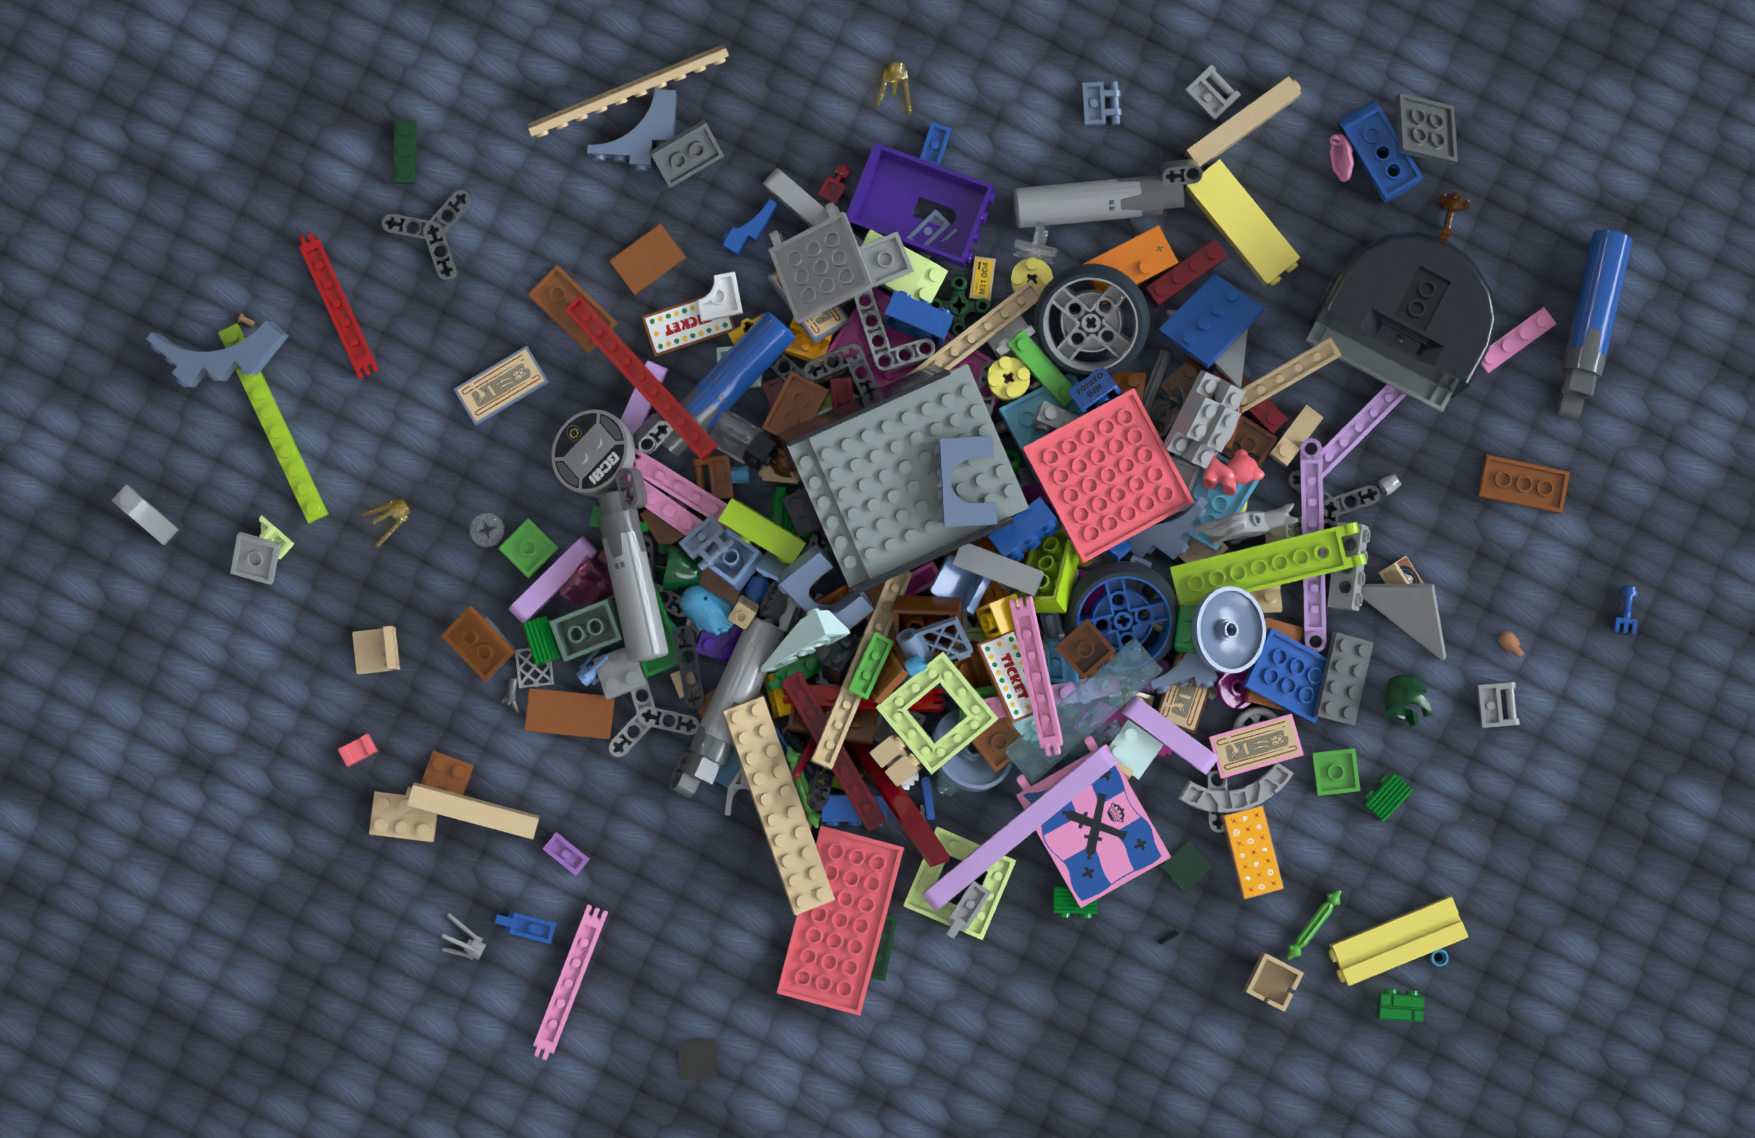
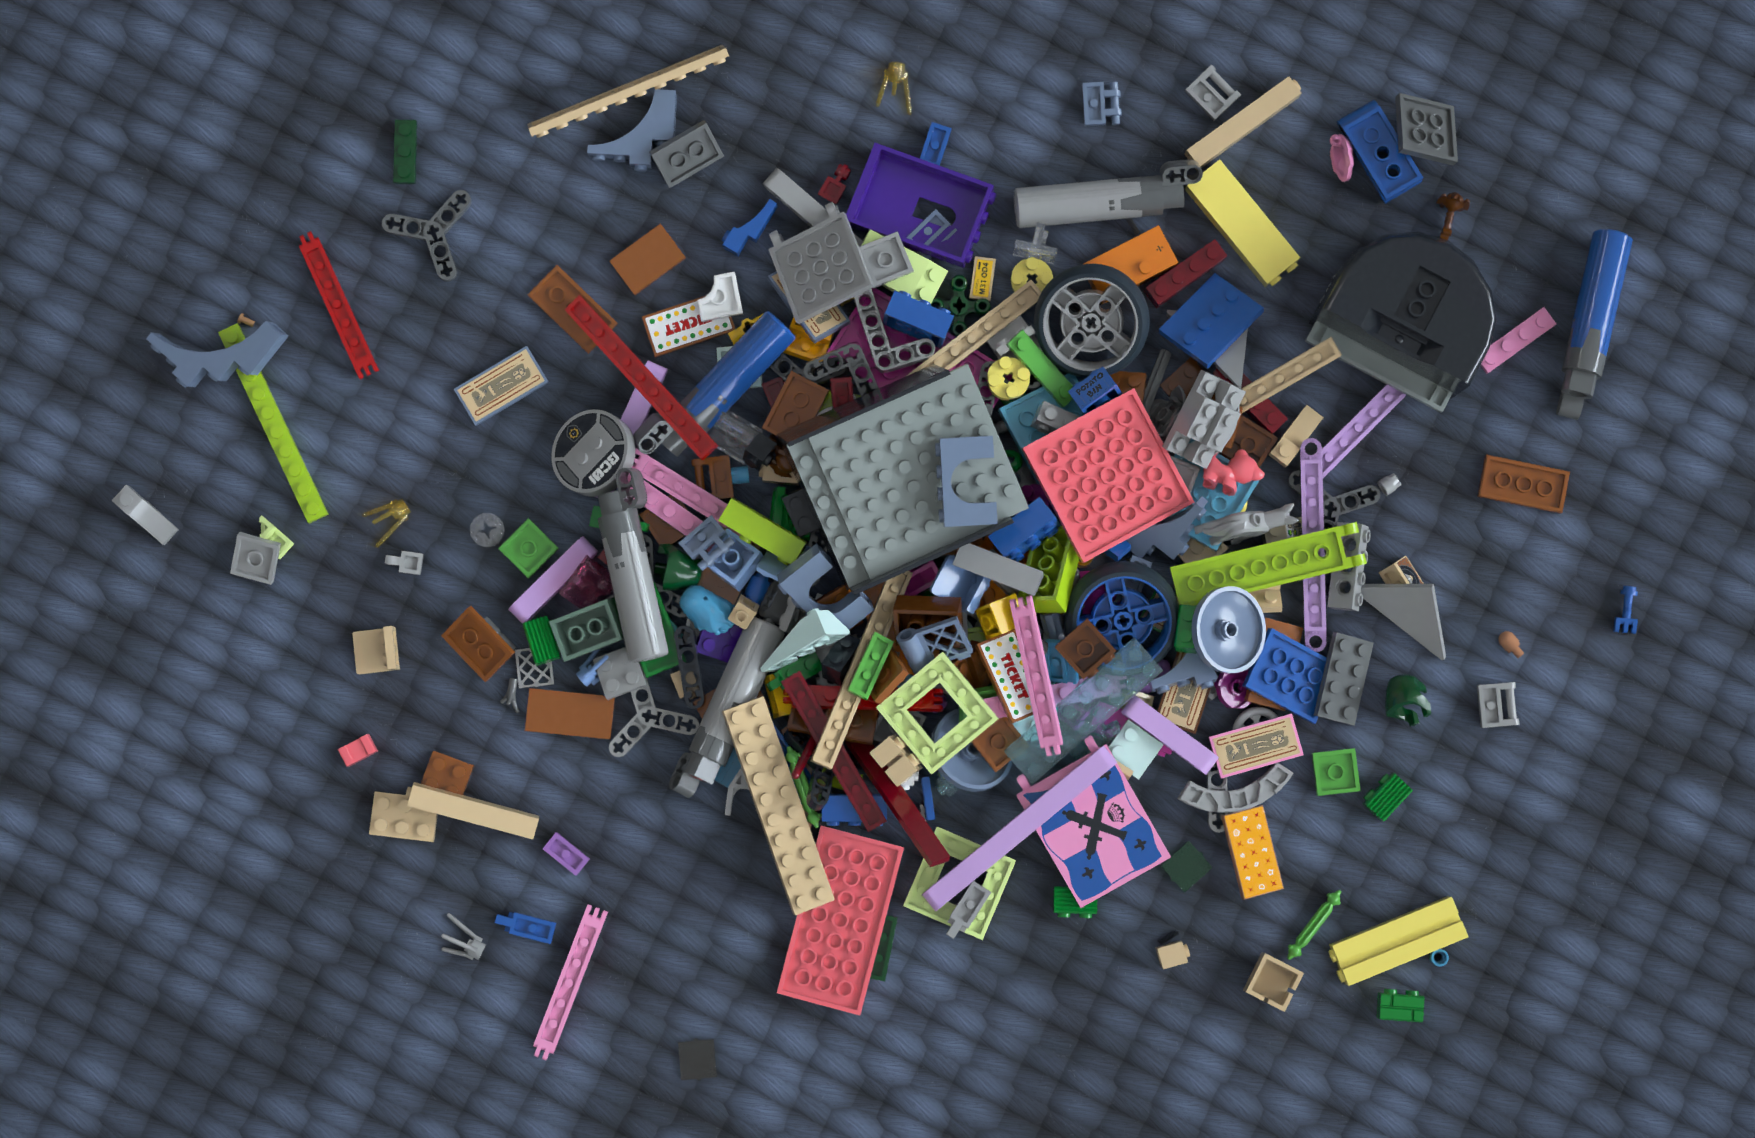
(408, 562): none -> light grey plate
(915, 664): dark azure hose -> none
(1172, 954): none -> tan brick

